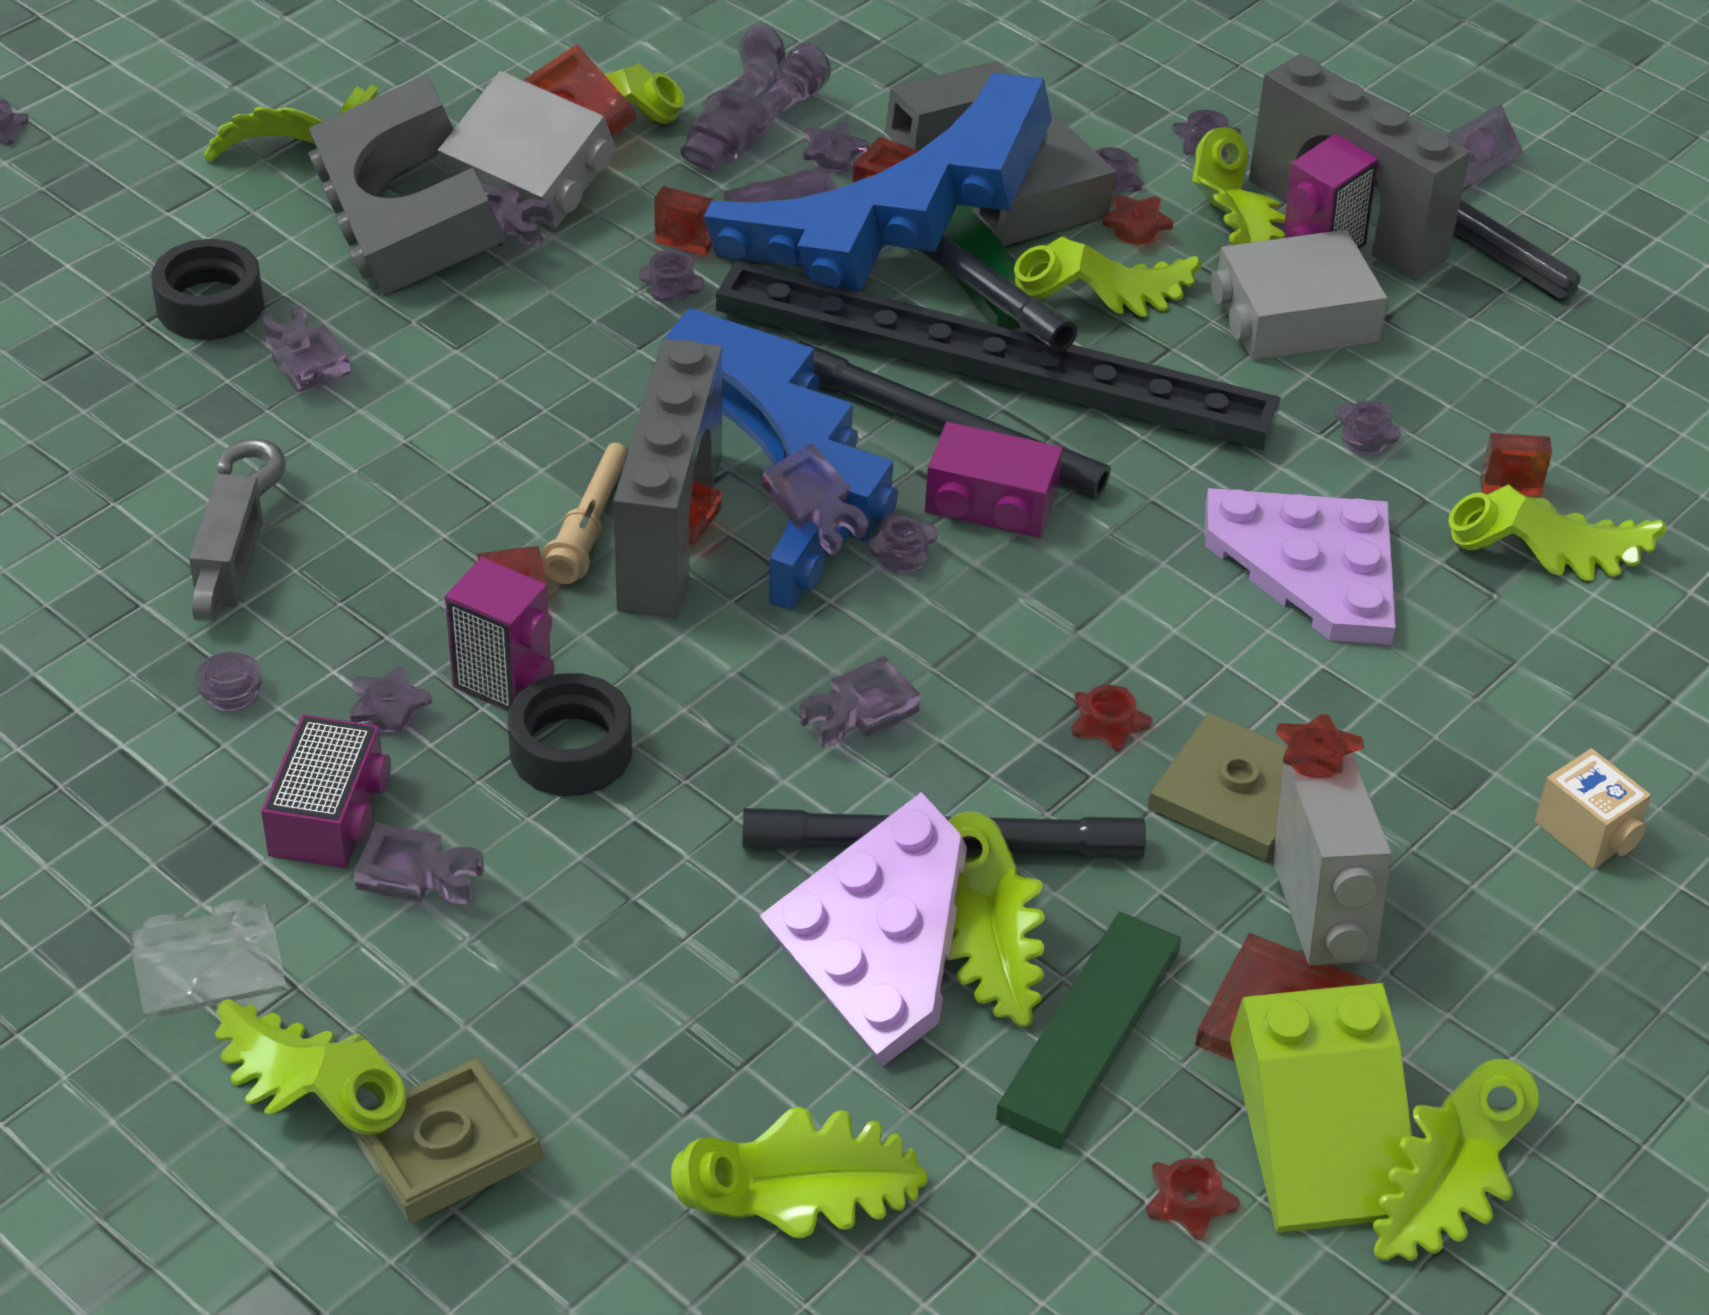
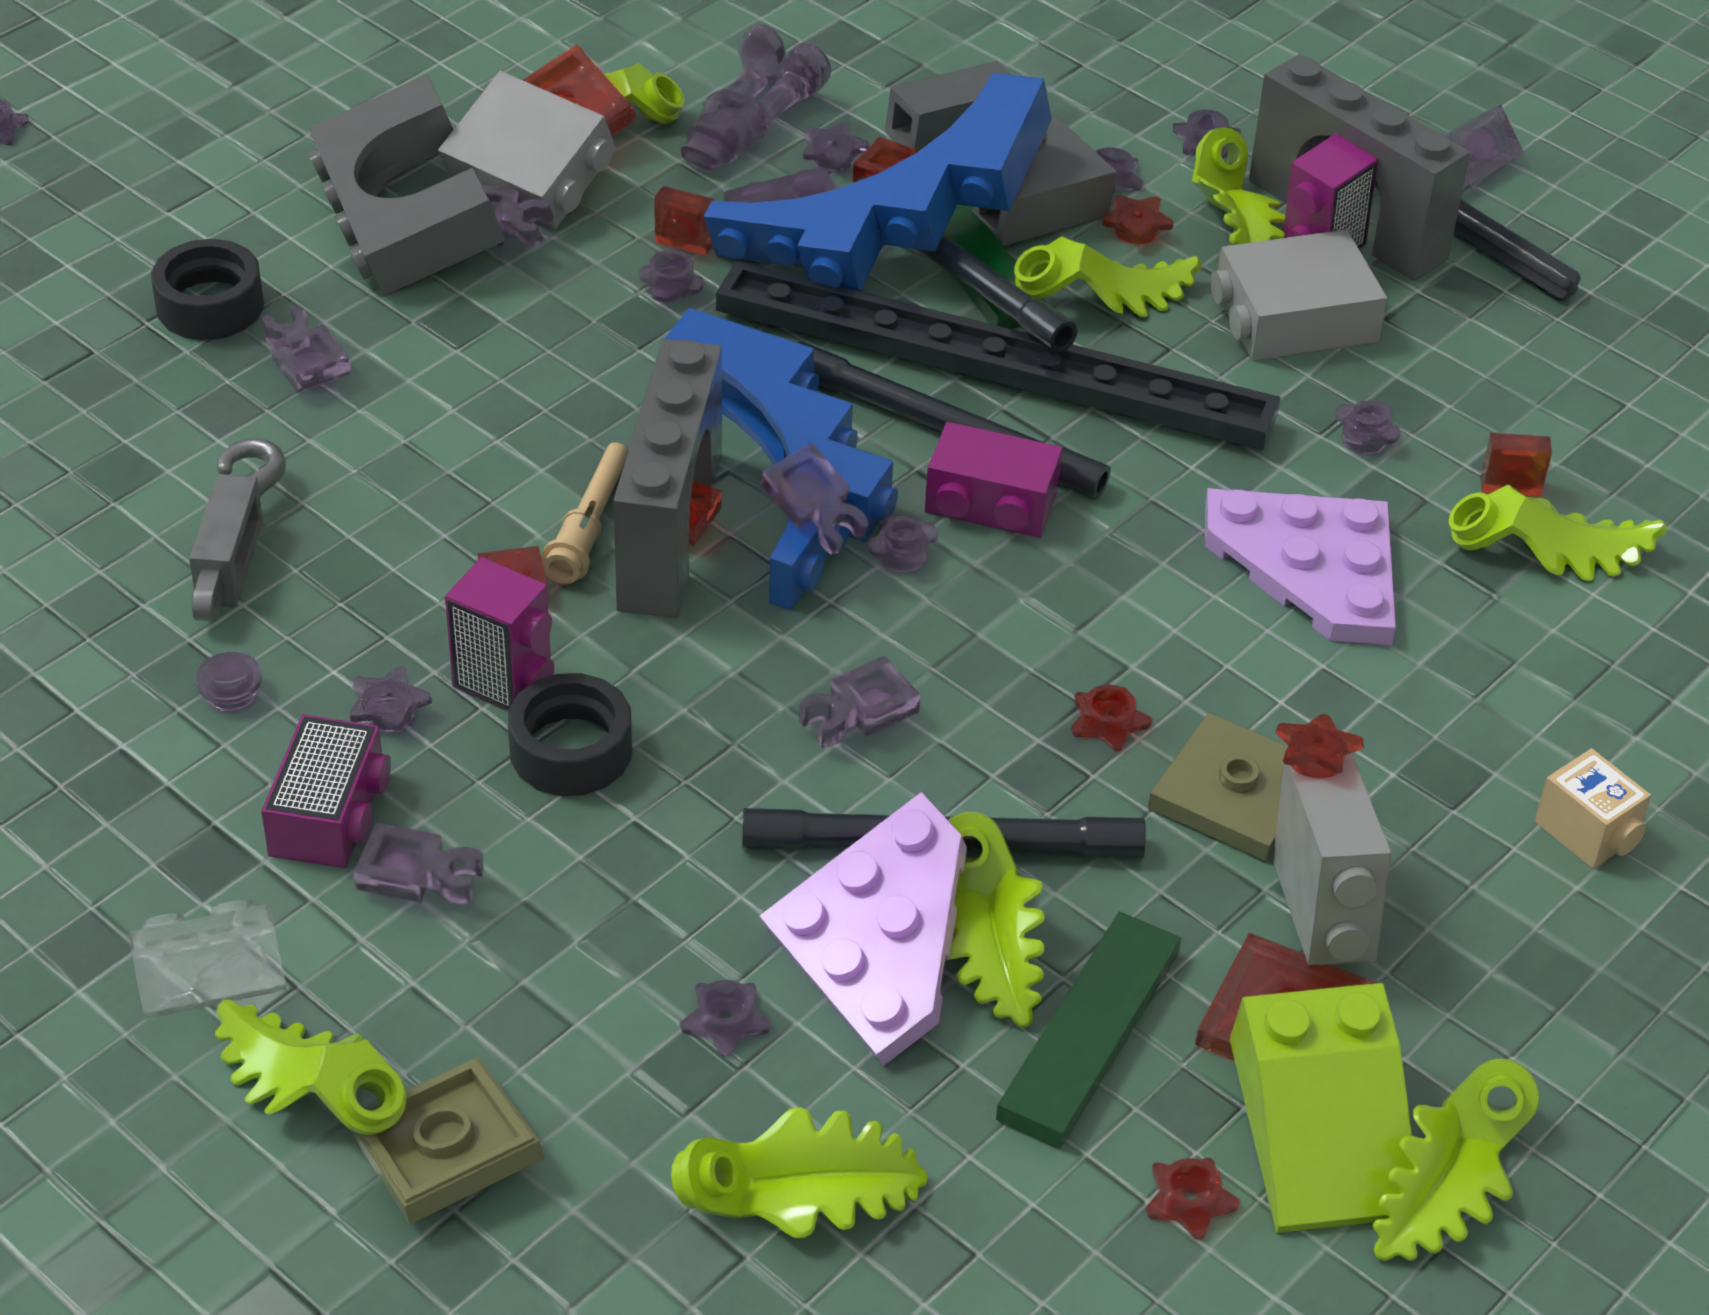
(274, 122): lime plant -> none
(730, 998): none -> clear purple plate

